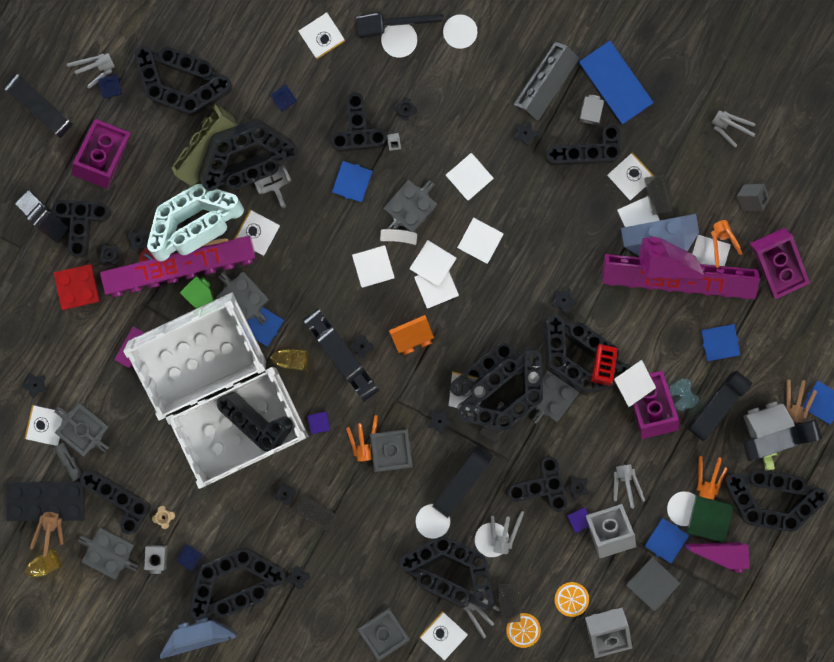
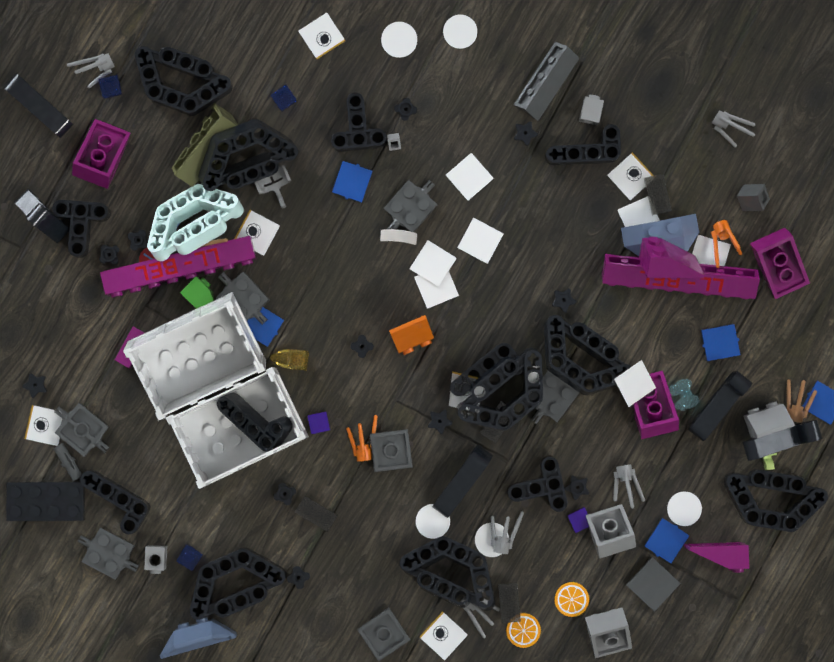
(44, 565): clear yellow plate -> none
(49, 522): medium nougat plant -> none
(76, 287): red plate -> none
(163, 512): tan plate -> none
(341, 354): black piece -> none
(373, 23): black piece -> none
(373, 266): white sticker -> none
(596, 378): red slope -> none
(615, 82): blue tile -> none
(710, 489): orange plant -> none
(710, 519): dark green tile -> none

